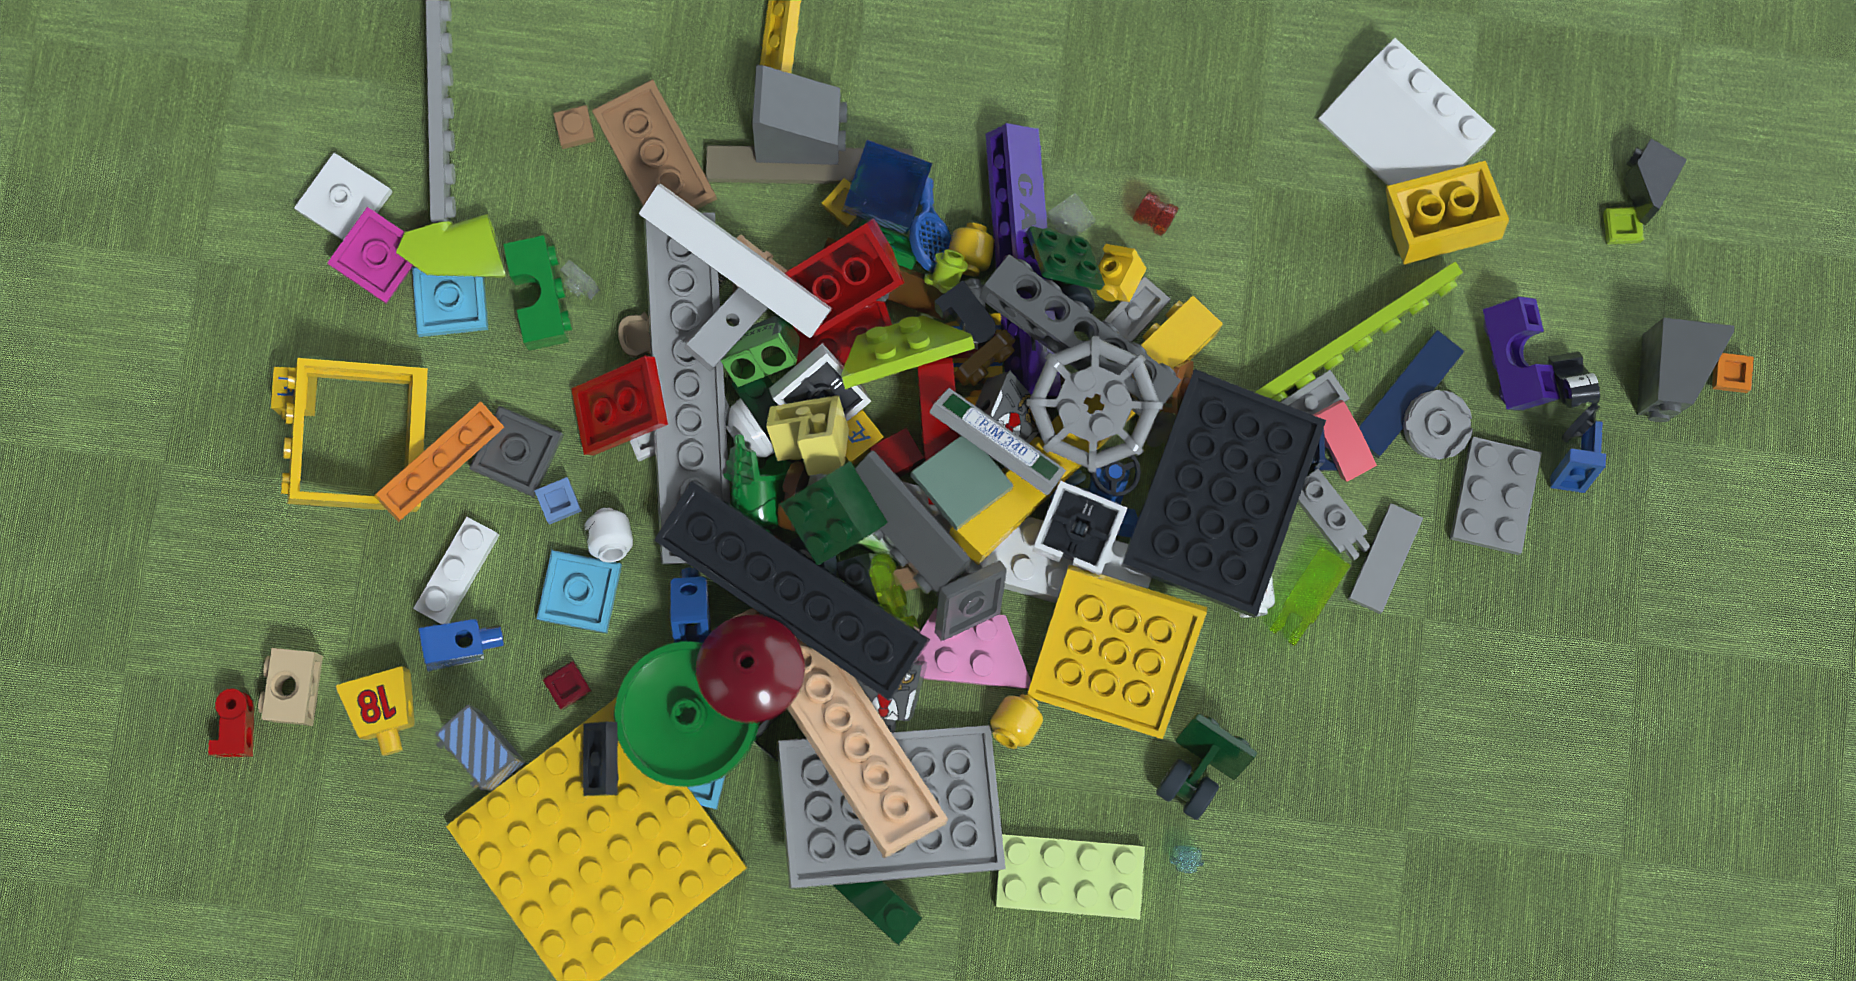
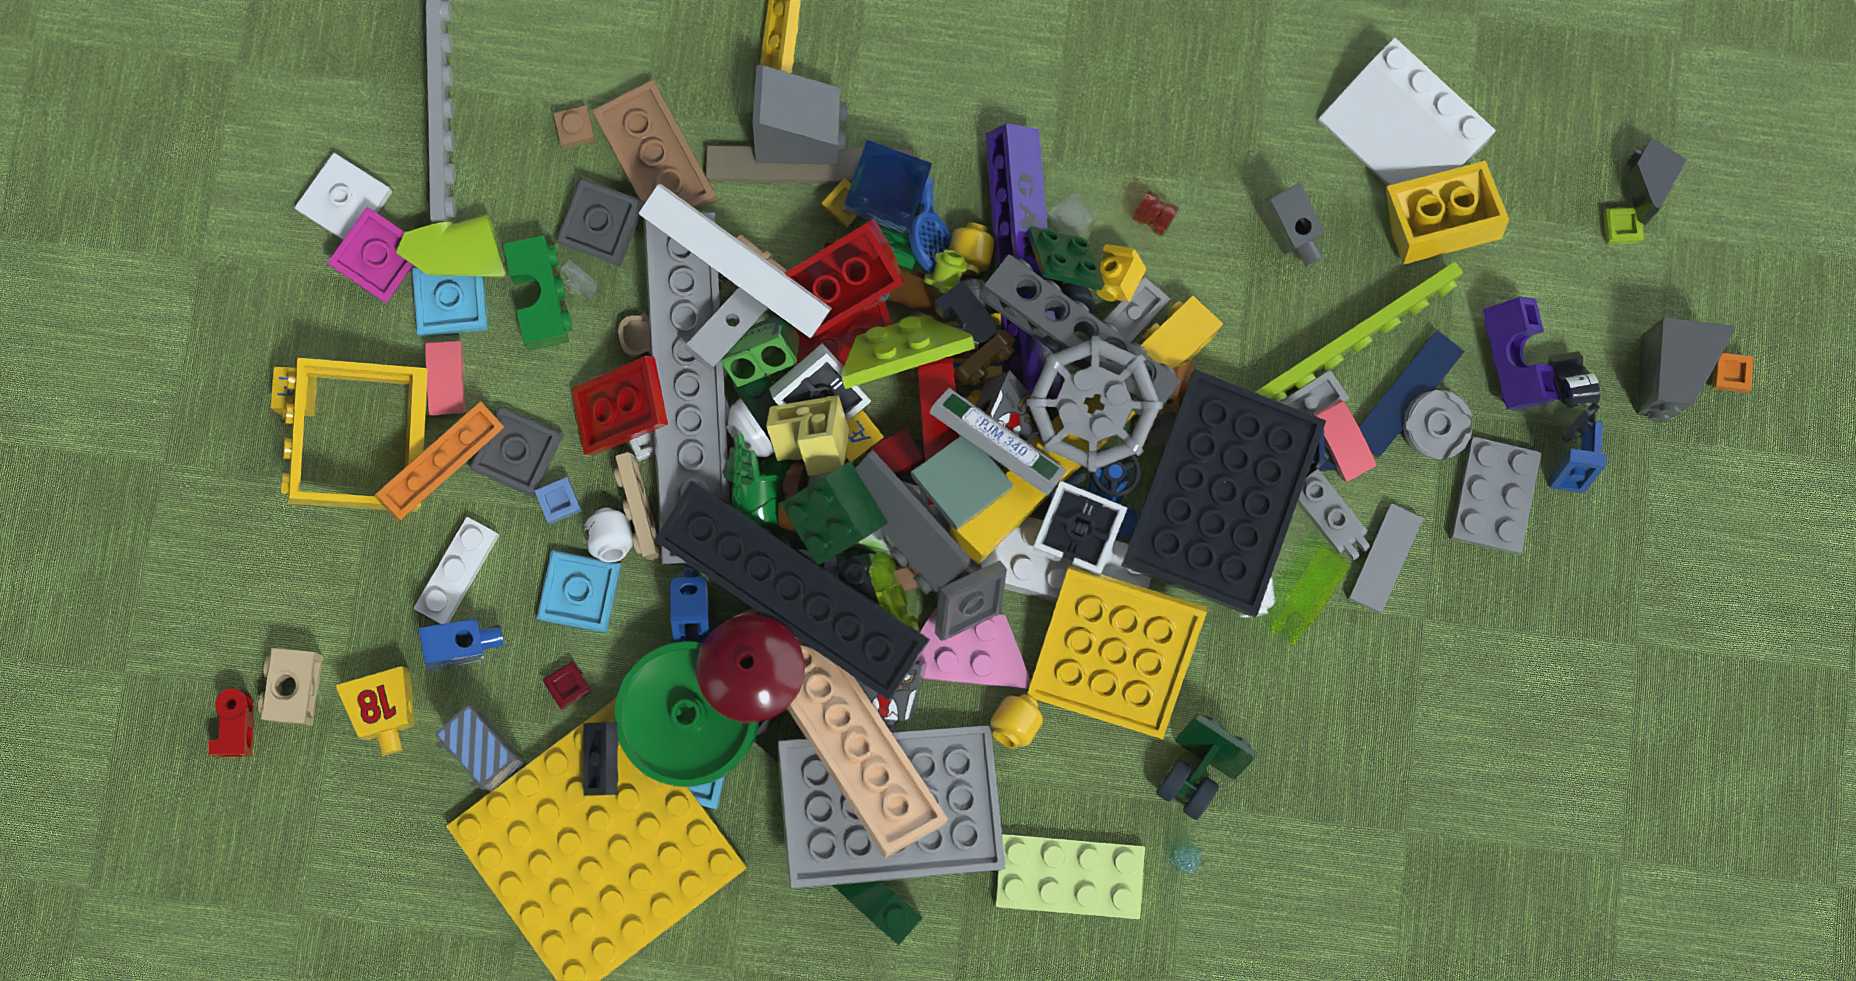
(445, 377): none -> coral slope
(600, 222): none -> dark grey tile
(637, 506): none -> tan plate
(1289, 211): none -> dark grey torso

